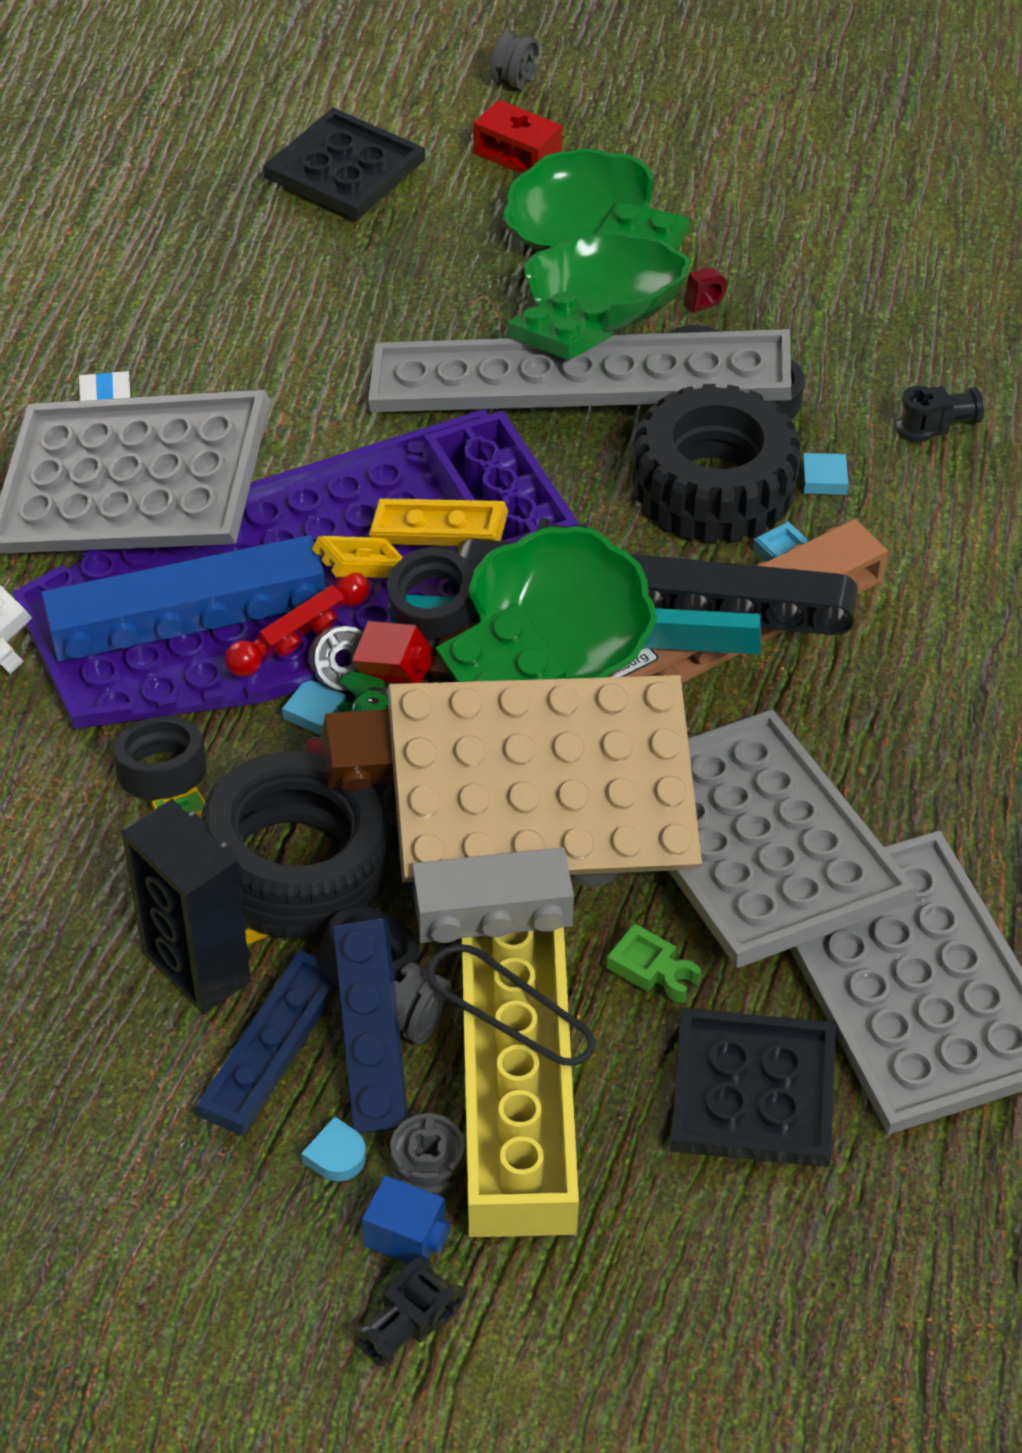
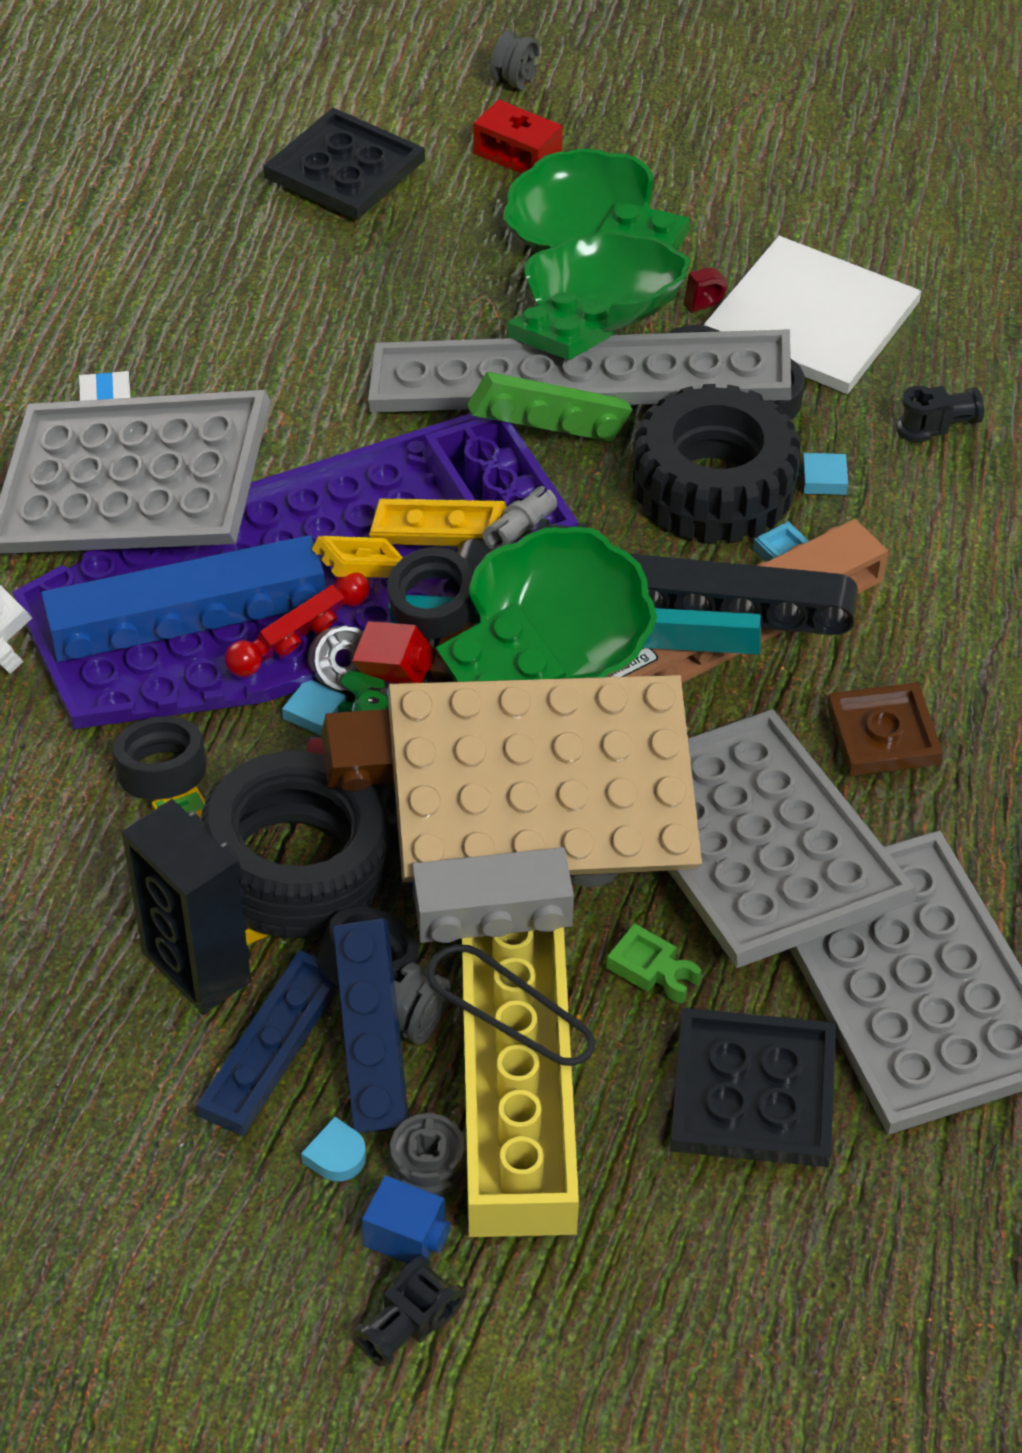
(520, 518): none -> light grey pin
(549, 406): none -> bright green plate
(832, 307): none -> white tile
(884, 729): none -> reddish brown plate

